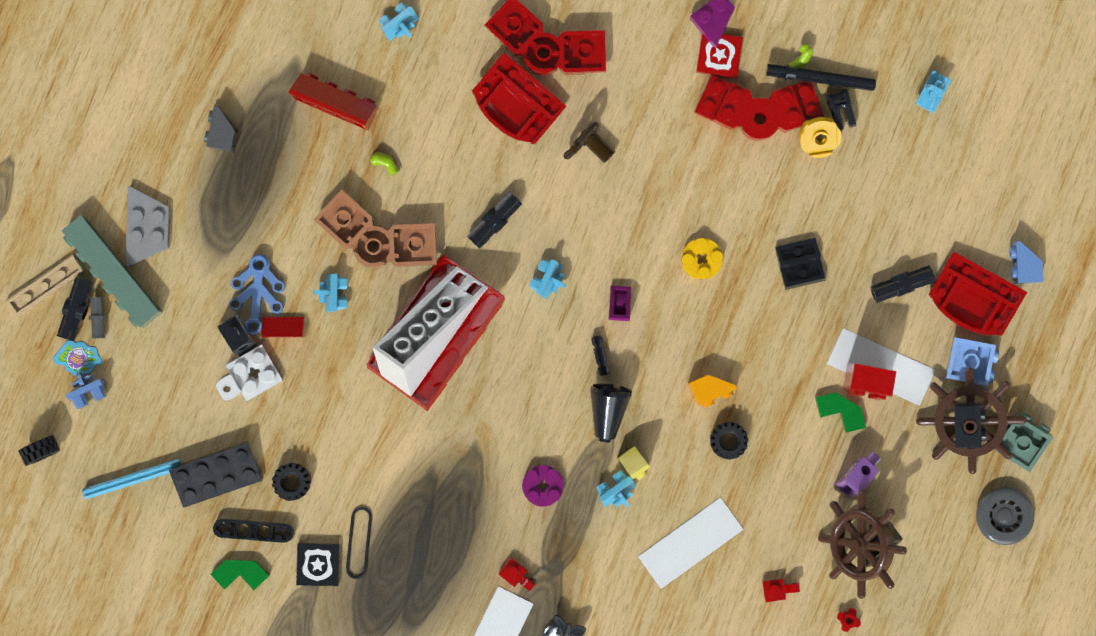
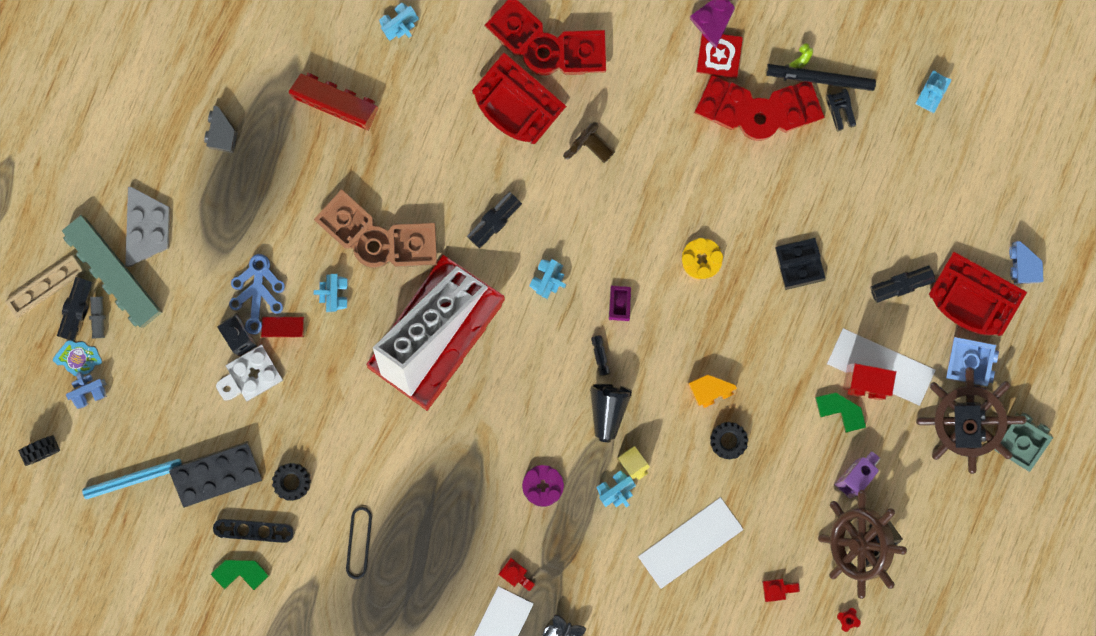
(317, 564): black tile -> none
(386, 160): lime arm -> none
(813, 128): yellow plate -> none
(1005, 515): dark grey wheel -> none

